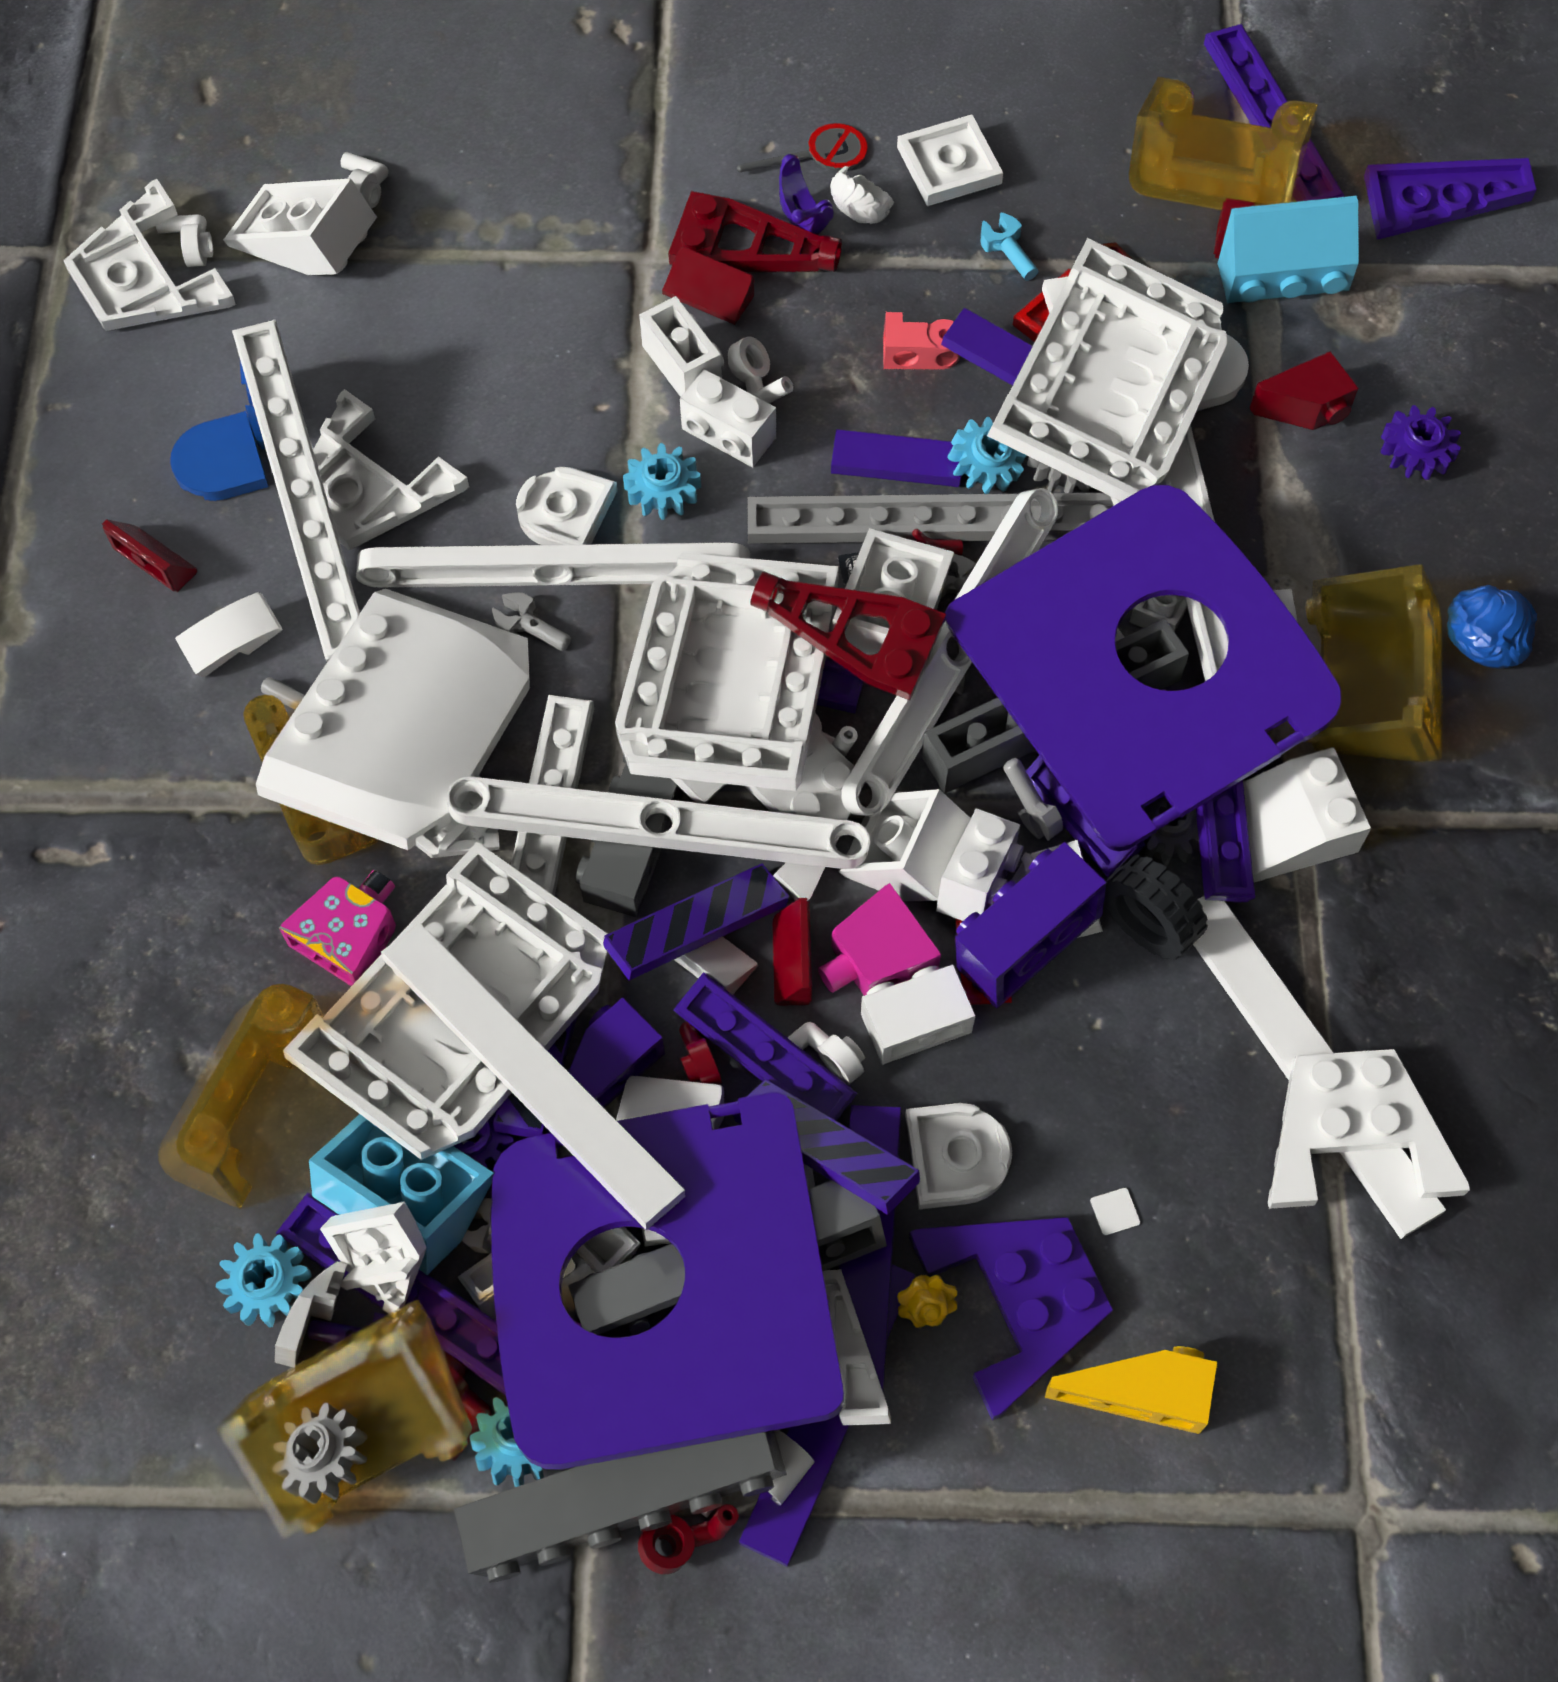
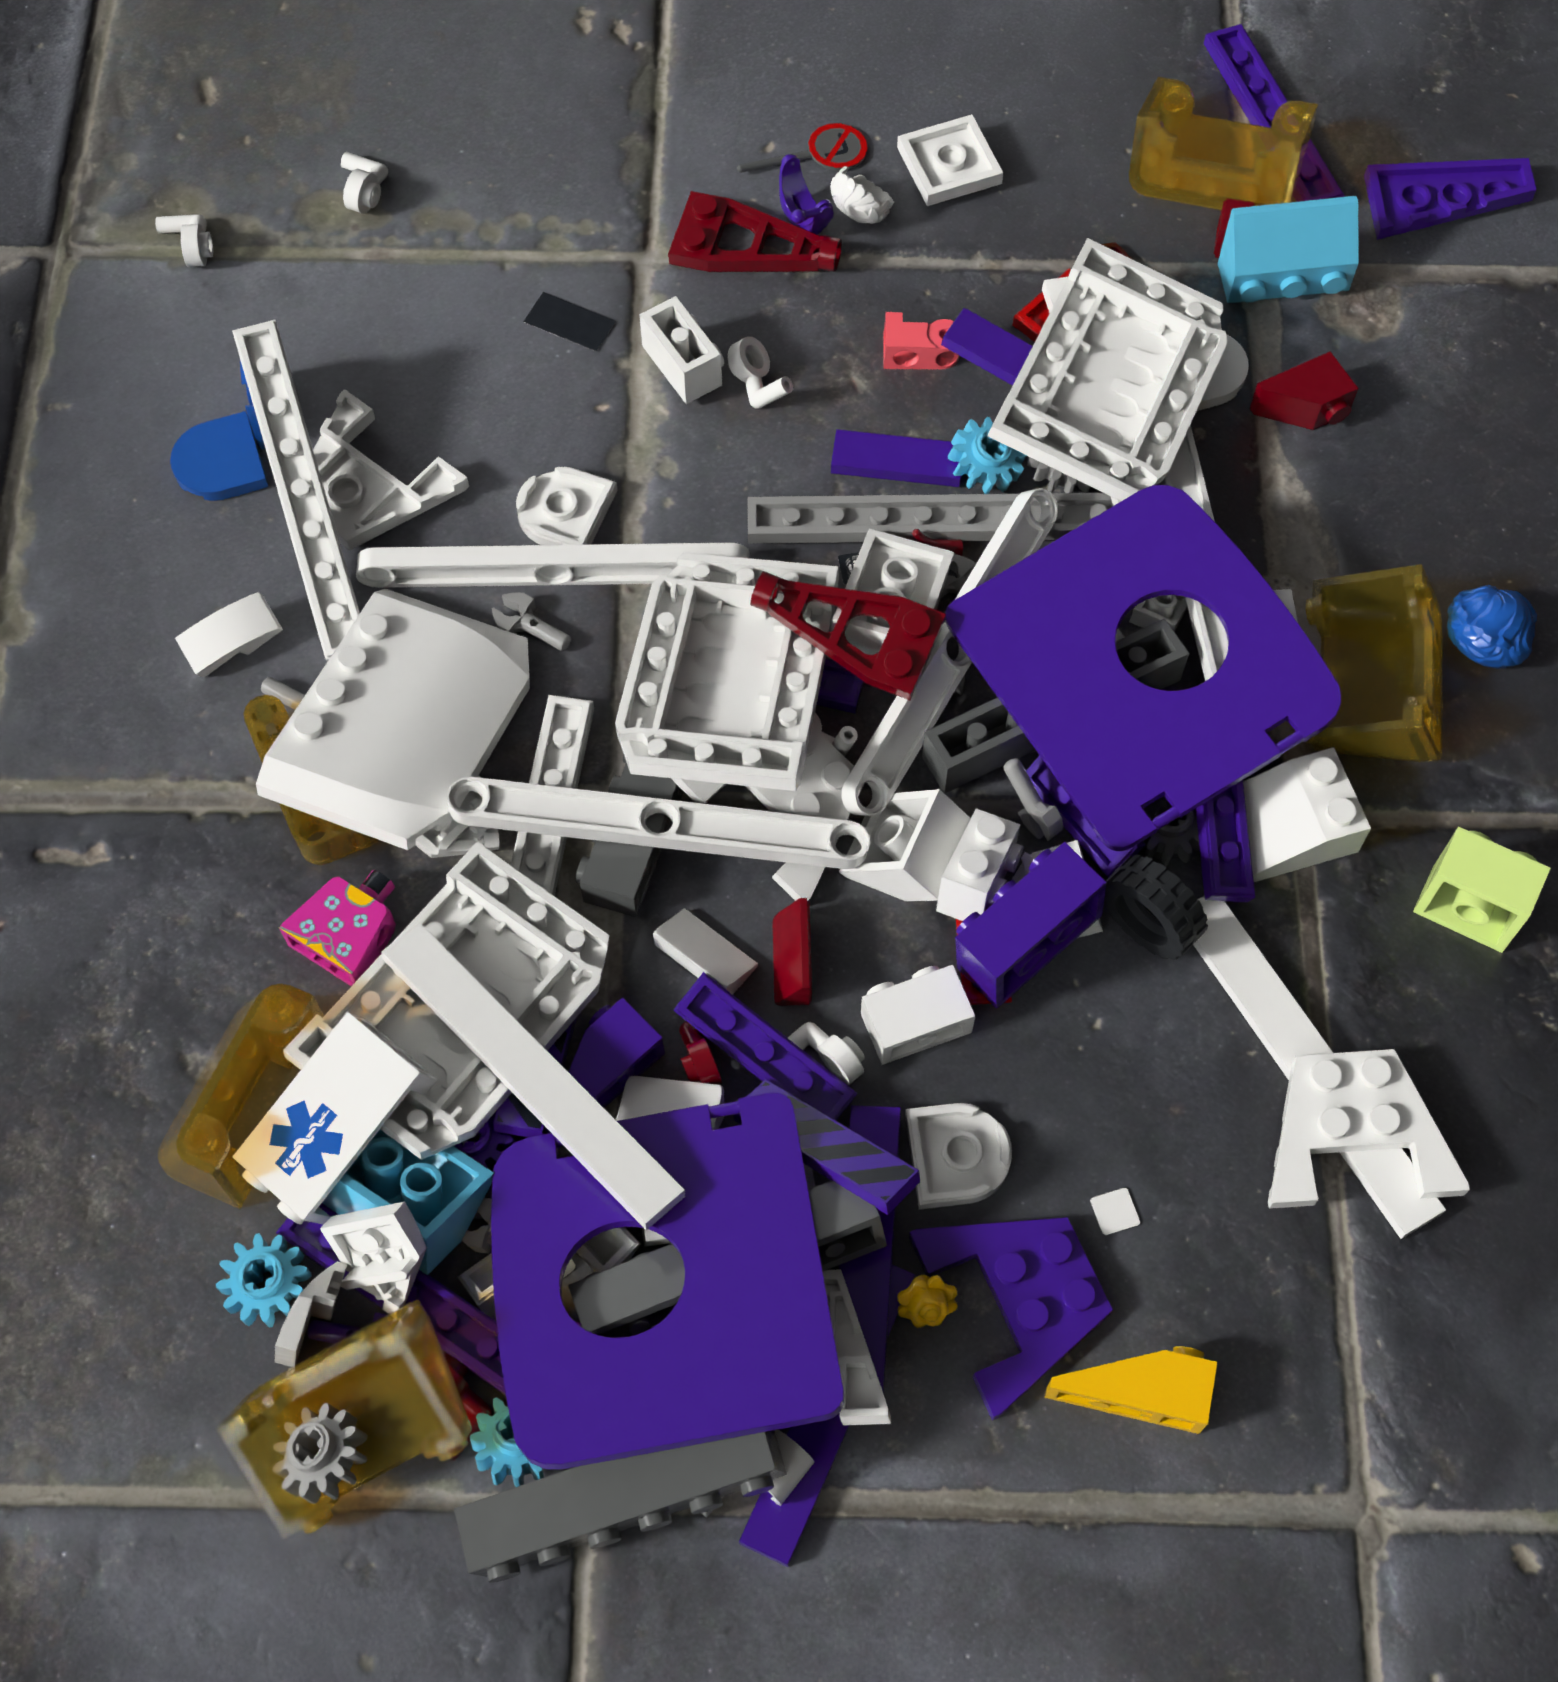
(126, 278): white wing -> none
(149, 554): dark red slope -> none
(304, 225): white slope -> none
(329, 1117): none -> white panel
(569, 321): none -> black sticker
(662, 481): medium azure gear -> none
(684, 1539): dark red plate -> none
(695, 921): dark purple tile -> none
(709, 285): dark red slope -> none
(728, 418): white brick -> none
(878, 945): dark pink torso -> none
(1007, 243): medium azure bar -> none
(1420, 442): dark purple gear -> none
(1482, 889): none -> yellowish green brick

